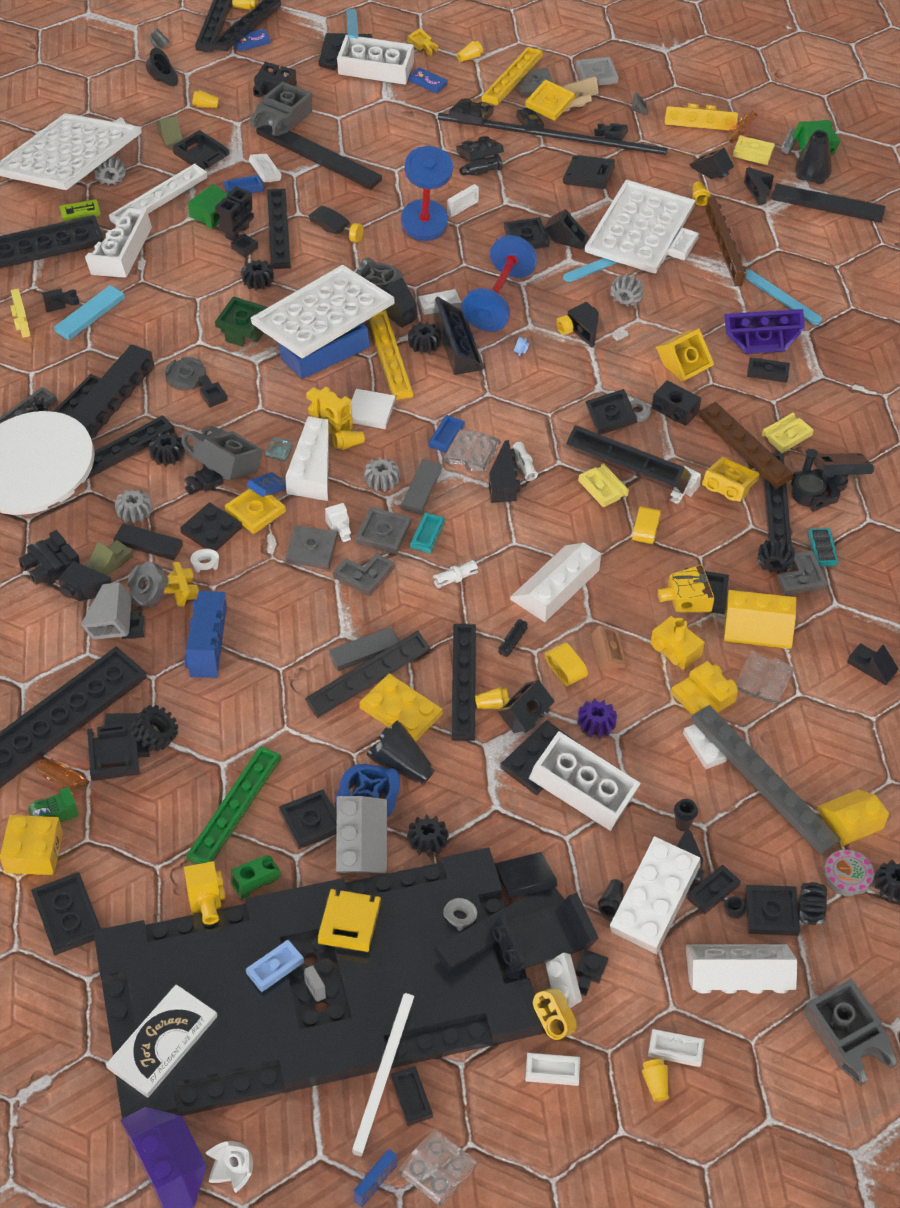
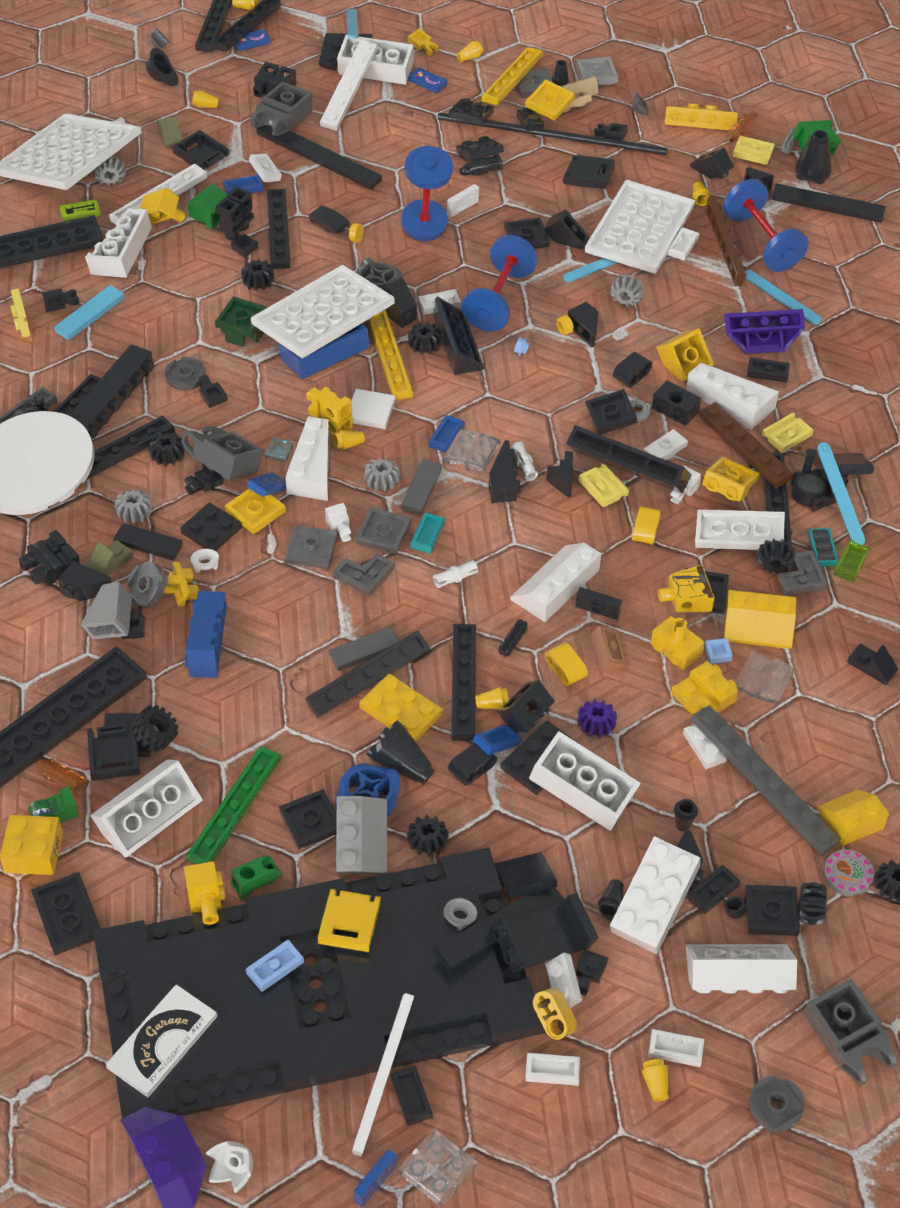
(147, 807): none -> white slope
(162, 206): none -> yellow brick
(314, 983): light grey tile -> none
(348, 85): none -> white plate
(471, 764): none -> black beam
(497, 739): none -> blue tile
(560, 75): none -> black cone
(562, 476): none -> black slope
(598, 603): none -> black plate
(632, 369): none -> black beam
(667, 445): none -> white plate
(718, 651): none -> light blue plate
(737, 528): none -> white plate
(739, 397): none -> white wedge
(773, 1118): none -> dark grey plate
(784, 248): none -> blue piece
(840, 493): none -> medium azure piece
(851, 561): none -> clear neon green tile

